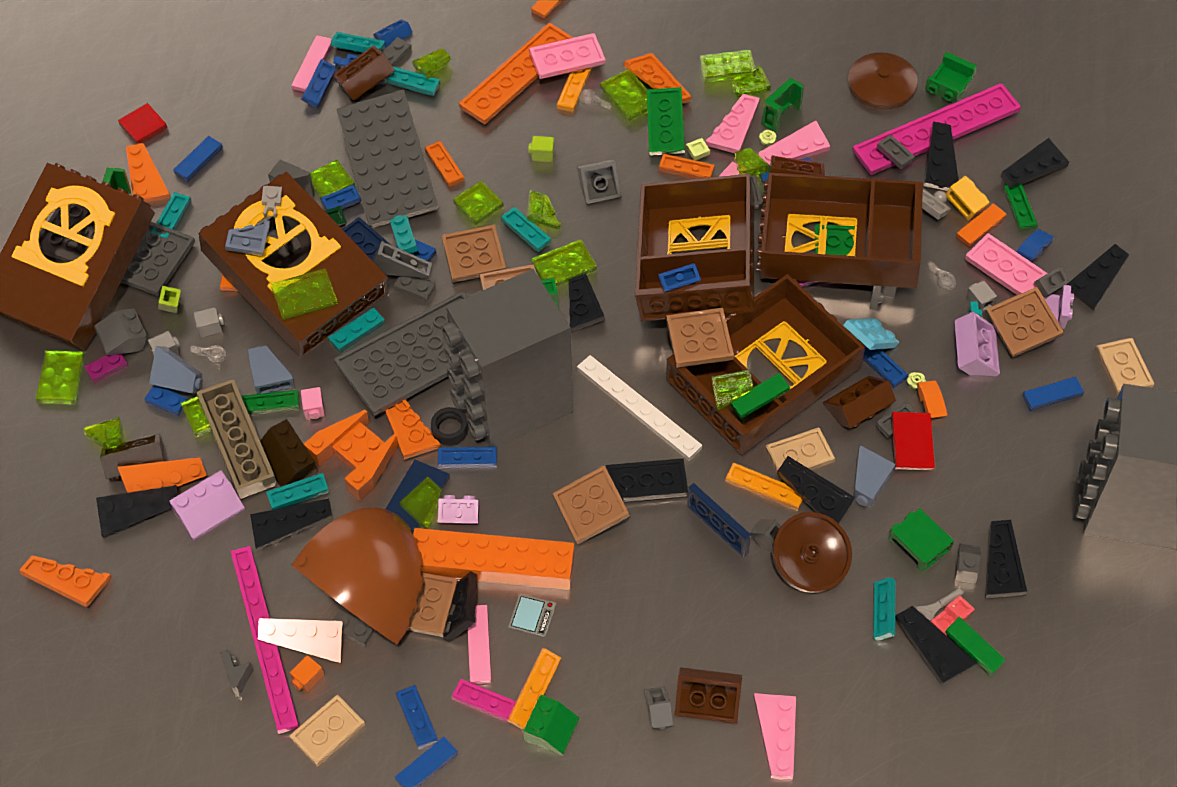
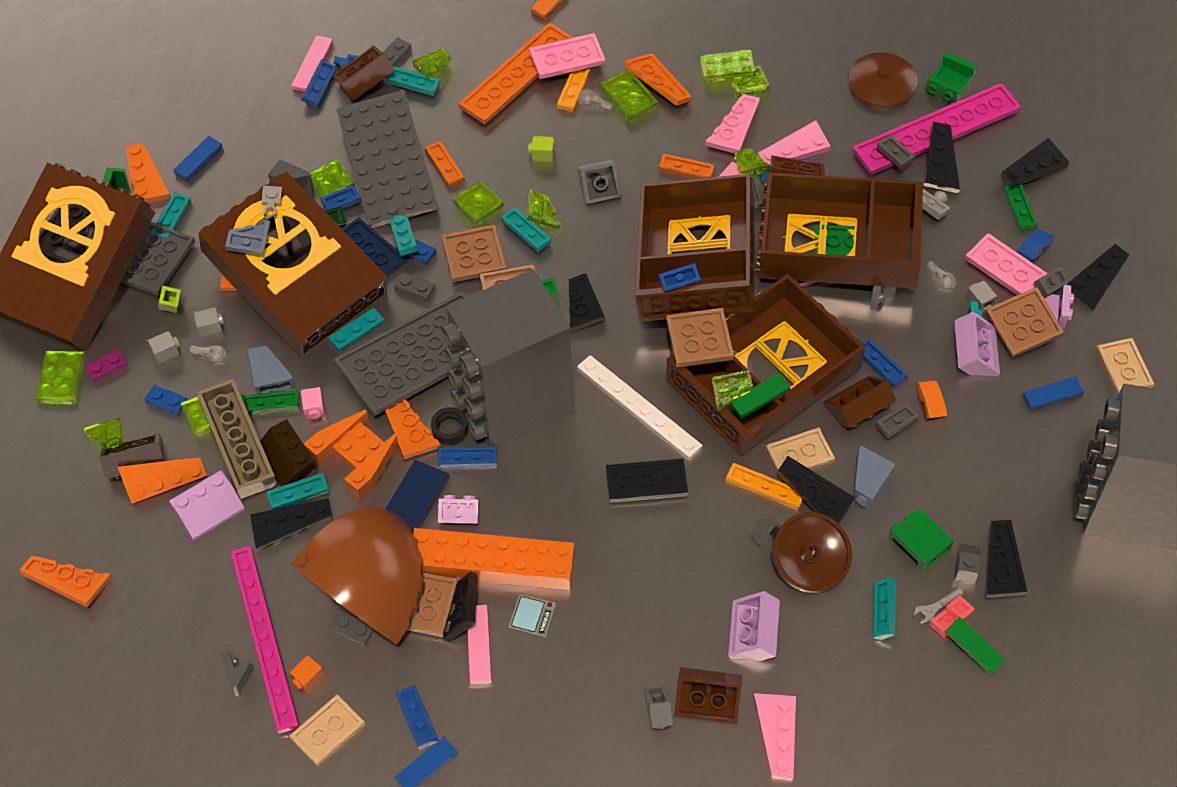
(121, 332): dark grey slope -> none
(131, 507): black wing -> none
(142, 123): red tile -> none
(174, 372): sand blue slope -> none
(304, 293): clear neon green plate -> none
(306, 636): wing -> none
(355, 42): teal plate -> none
(398, 29): blue slope -> none
(400, 263): dark grey slope -> none
(422, 502): clear neon green wing -> none
(483, 699): dark pink tile -> none
(534, 686): light orange tile -> none
(550, 725): green slope -> none
(564, 263): clear neon green plate -> none
(591, 504): medium nougat plate -> none
(665, 121): green plate -> none
(698, 149): yellowish green plate -> none
(718, 520): dark blue tile -> none
(754, 627): none -> lavender slope
(767, 137): yellowish green plate -> none
(776, 104): green panel -> none
(871, 333): medium azure plate -> none
(912, 382): yellowish green plate -> none
(912, 441): red tile -> none
(935, 648): black wing -> none
(967, 198): yellow brick -> none
(981, 225): orange tile -> none

